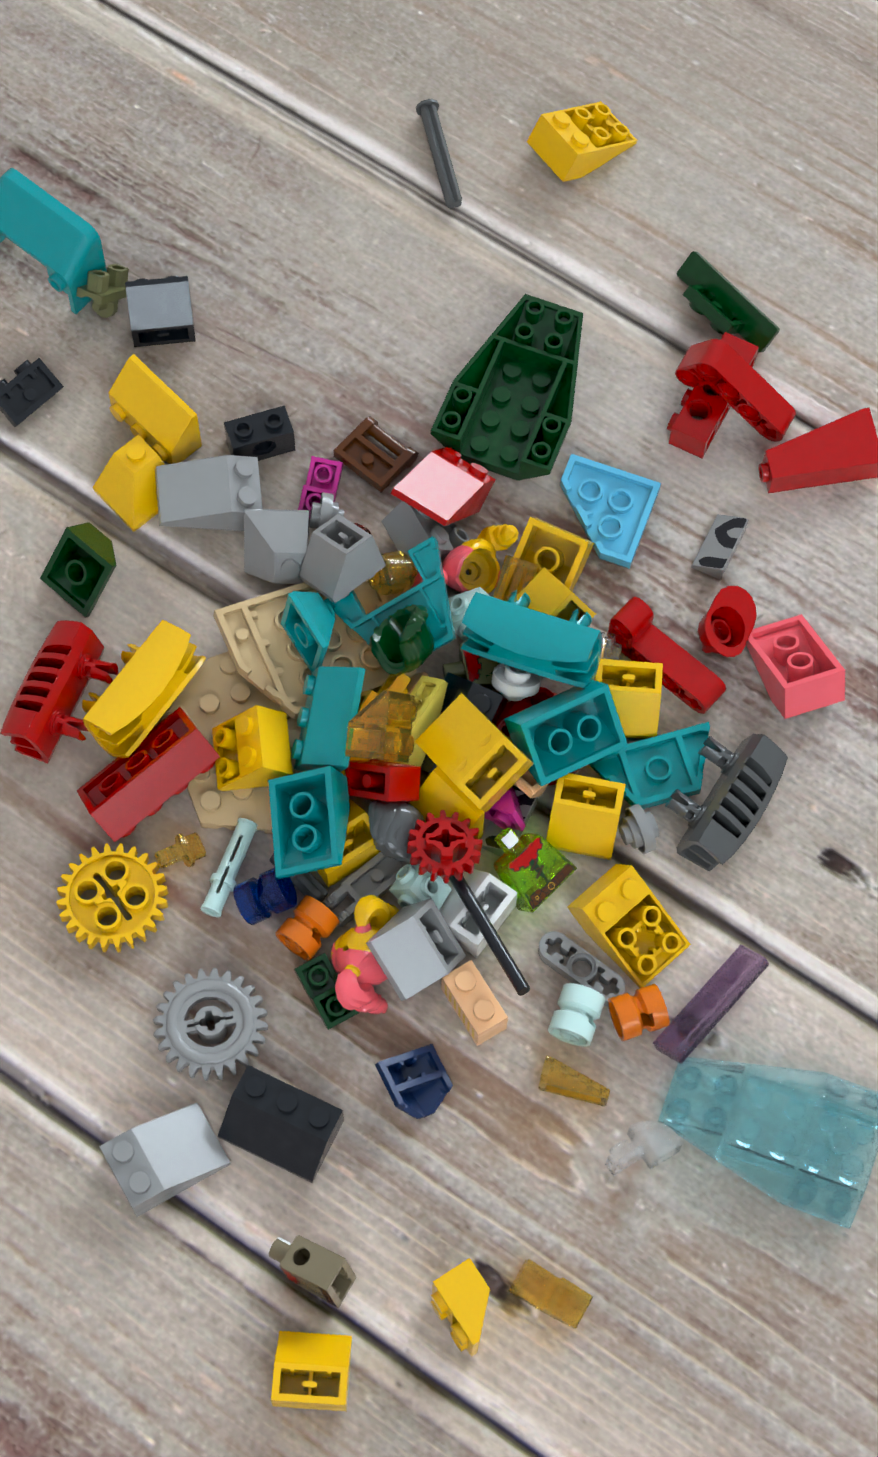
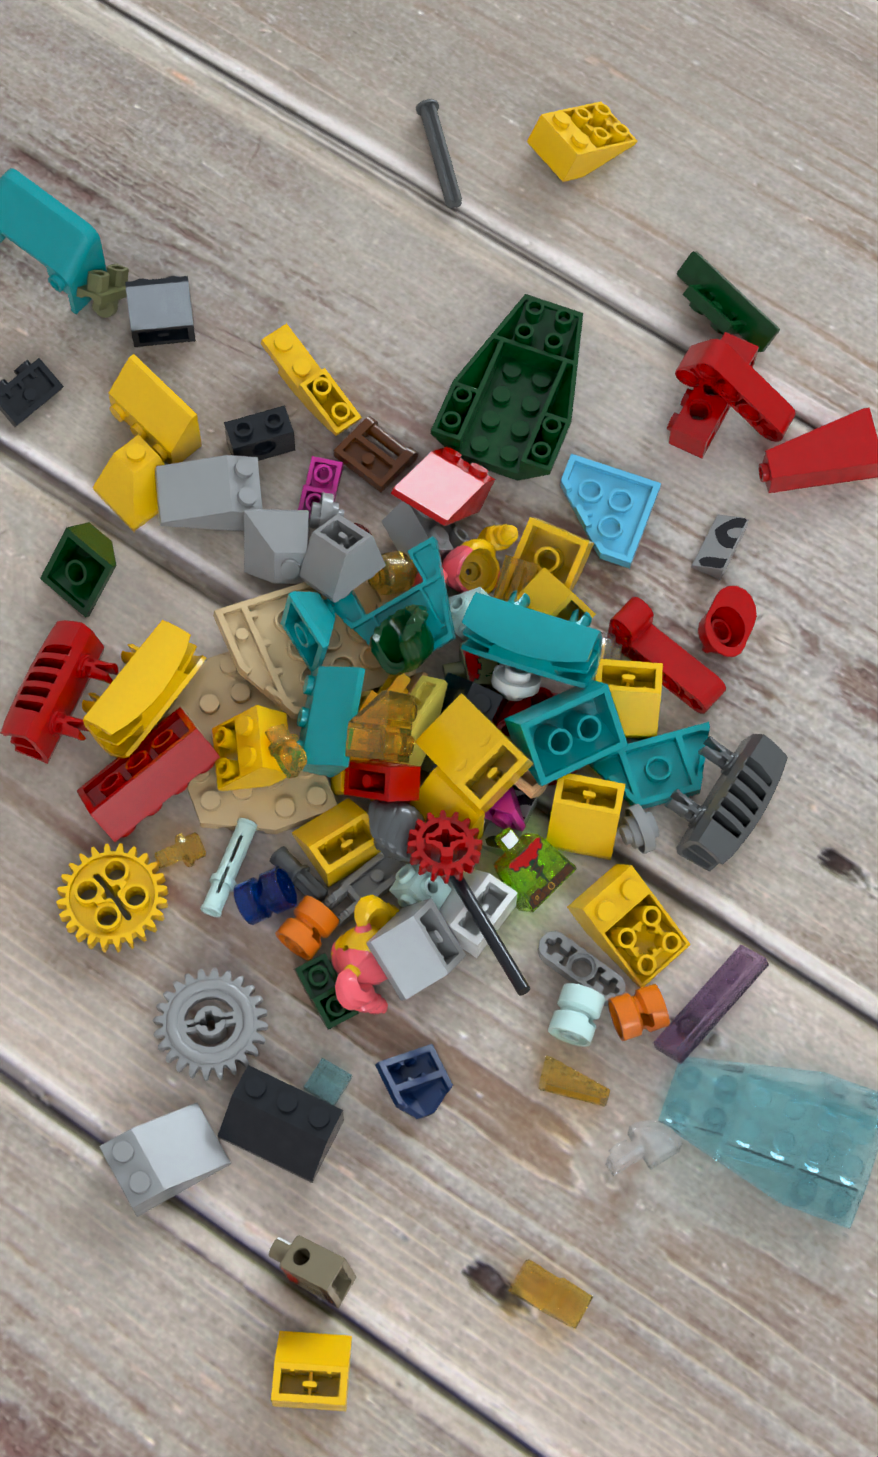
(286, 751): none -> clear yellow piece
(308, 820): teal slope -> none
(310, 382): none -> yellow slope
(328, 1082): none -> clear light blue tile
(462, 1299): yellow slope -> none
(474, 1002): light nougat brick -> none
(796, 666): coral slope -> none

